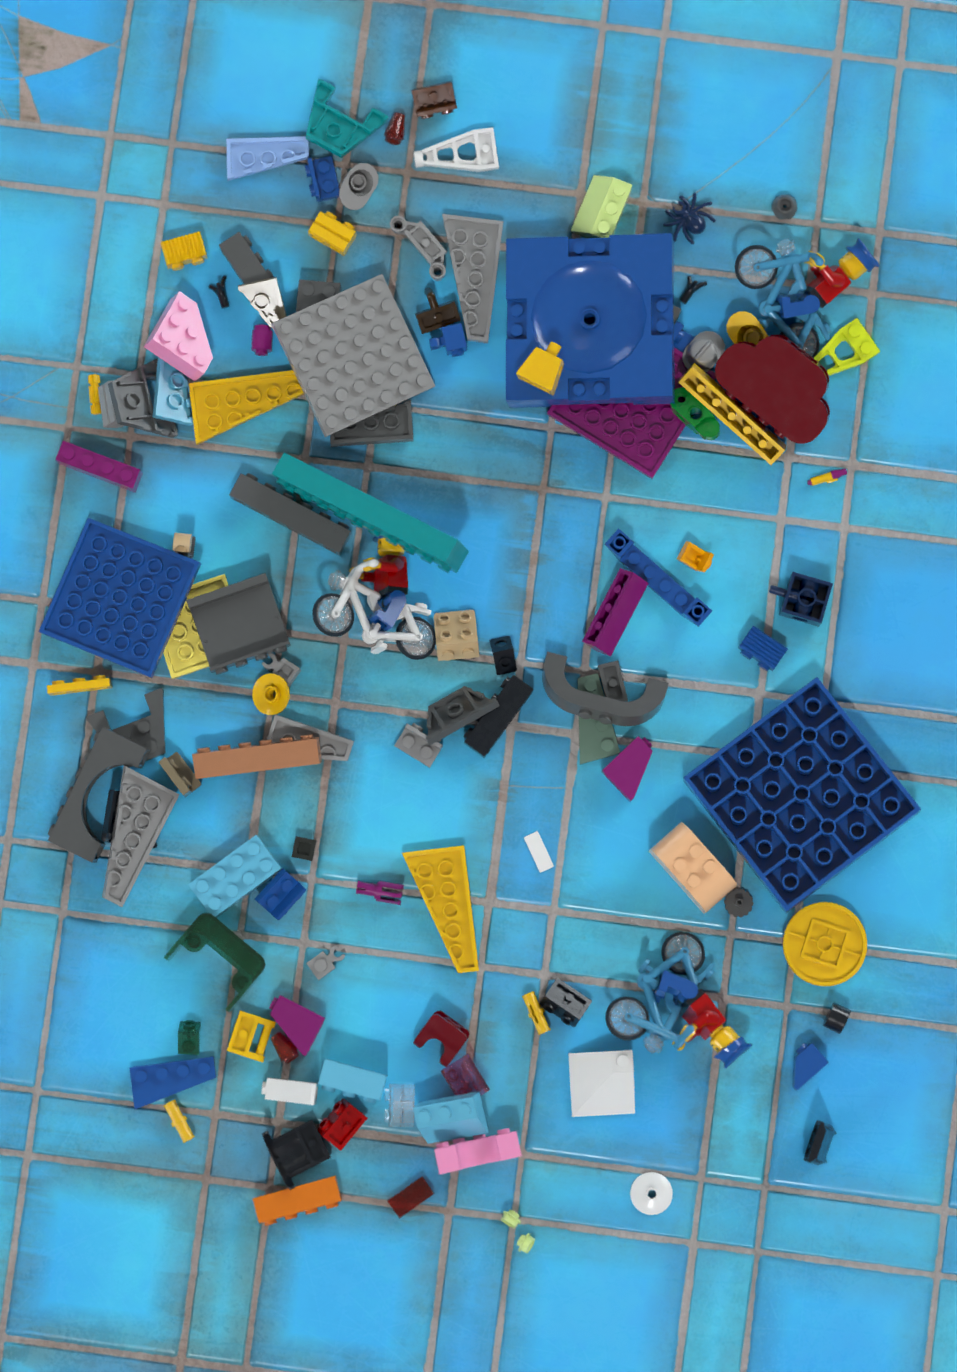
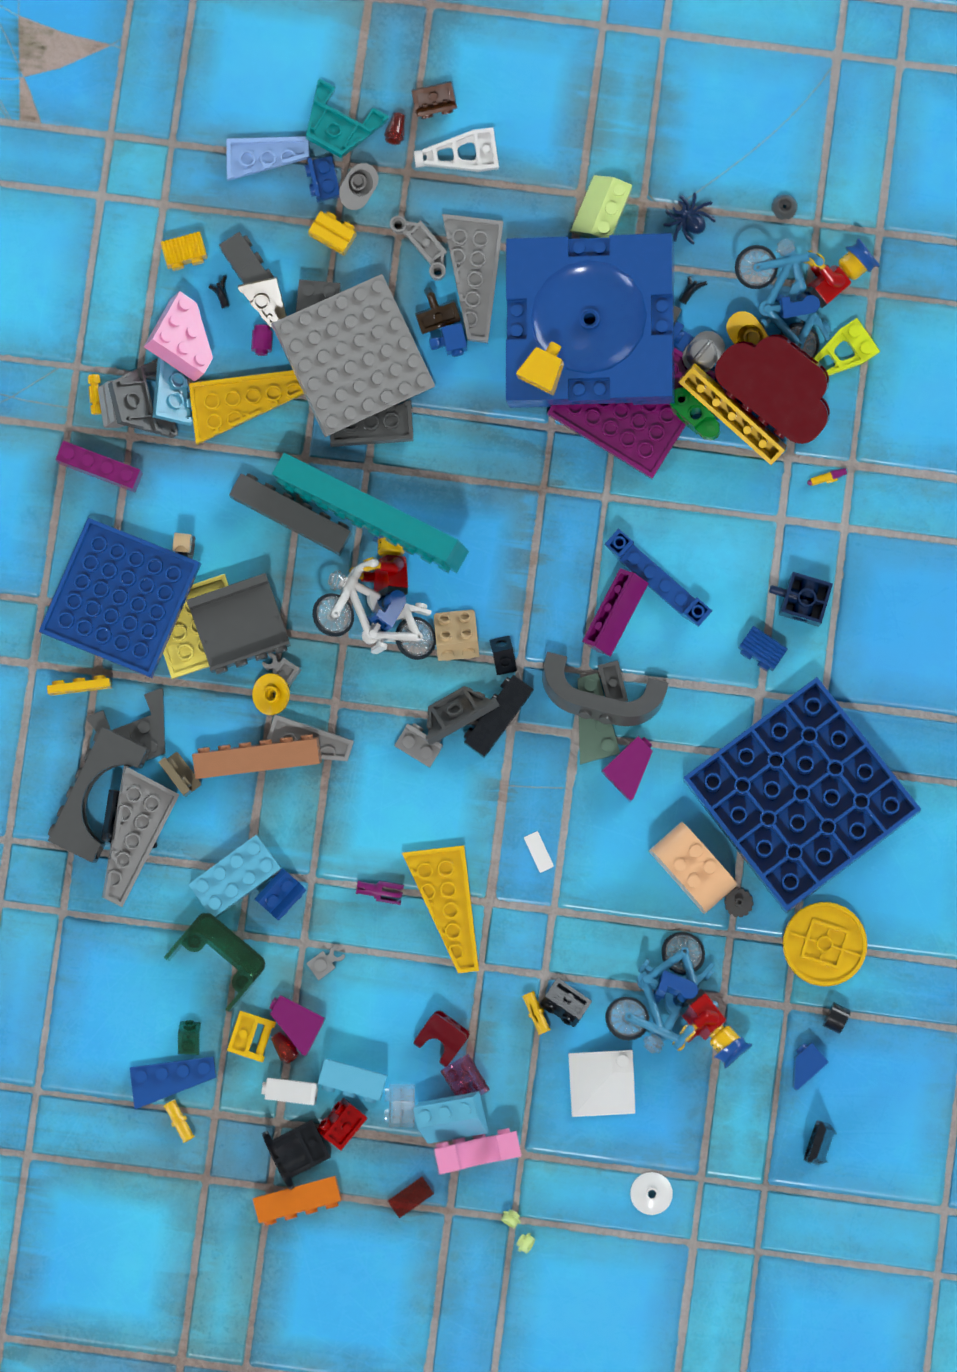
(304, 848): pearl dark grey plate -> none
(695, 557): light orange bracket -> none

